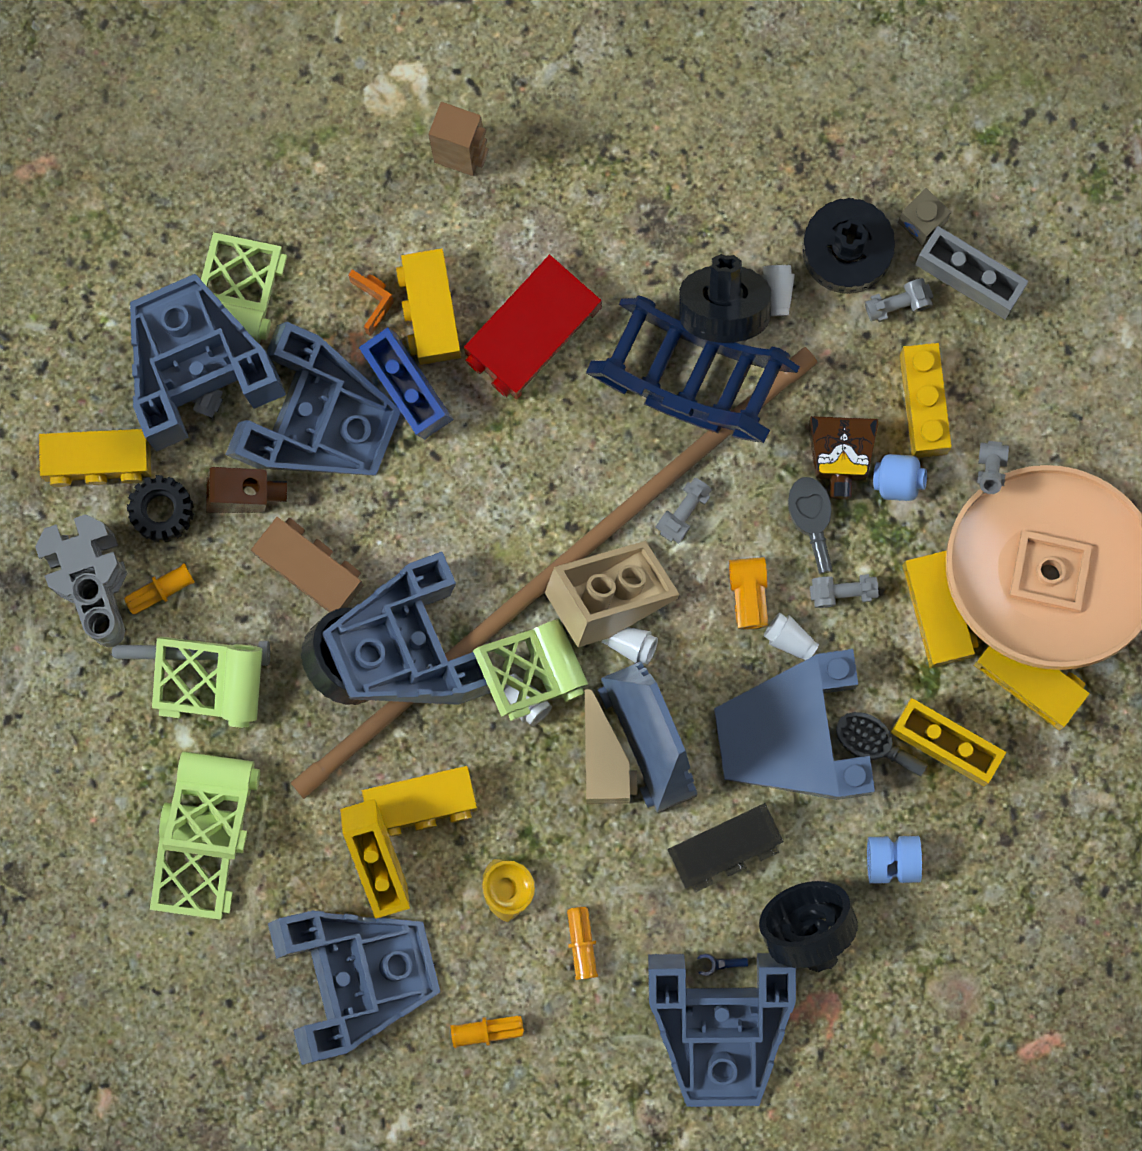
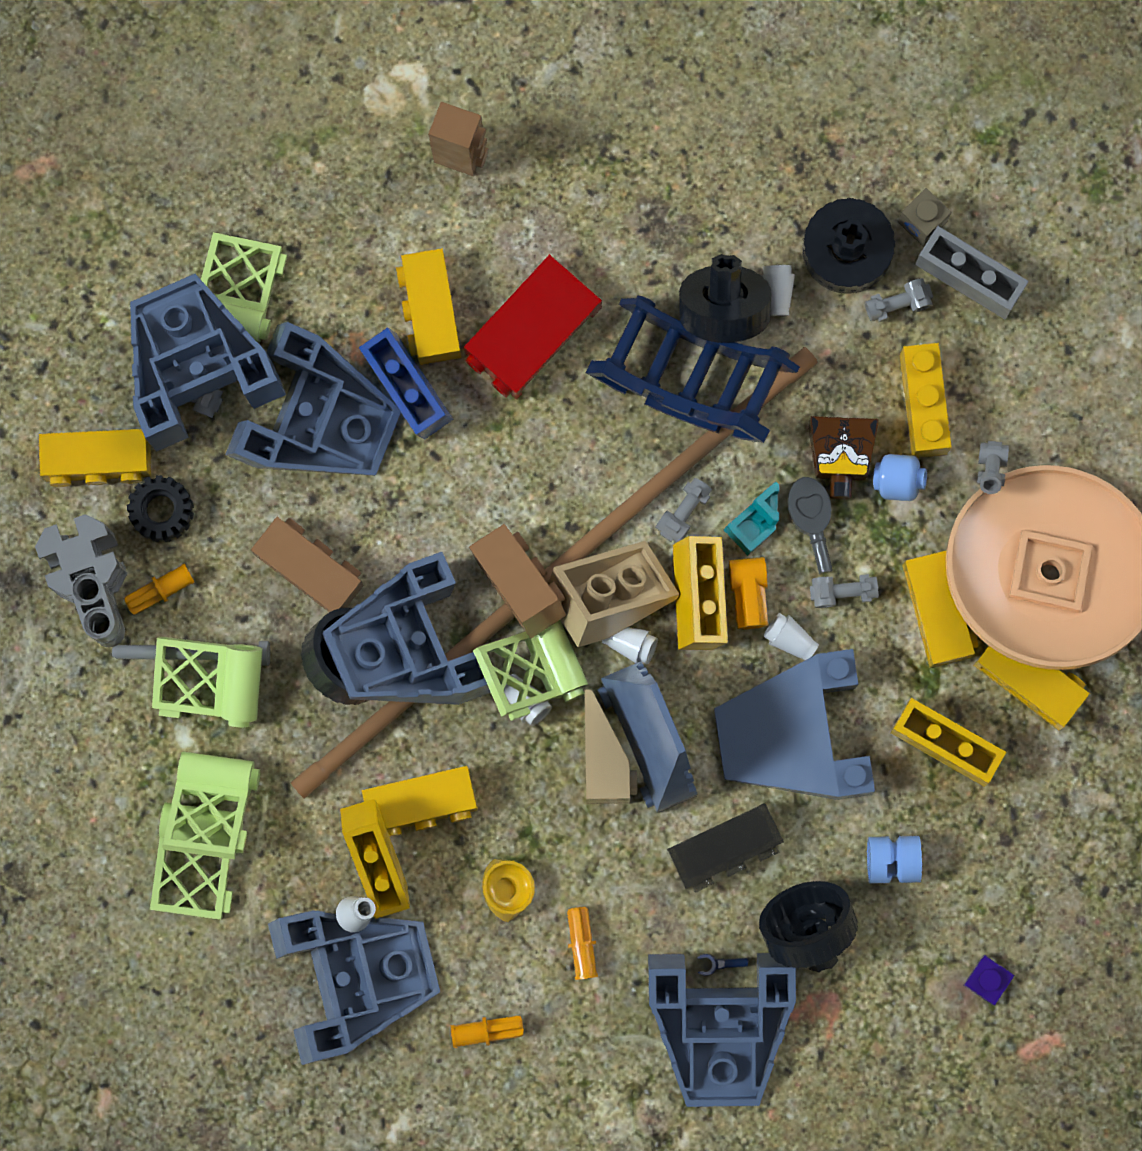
(226, 491): reddish brown torso -> none
(349, 916): none -> white cone
(375, 288): orange bracket -> none
(519, 580): none -> medium nougat brick
(702, 593): none -> yellow brick
(756, 521): none -> teal slope
(868, 736): dark grey piece -> none
(988, 980): none -> dark purple plate

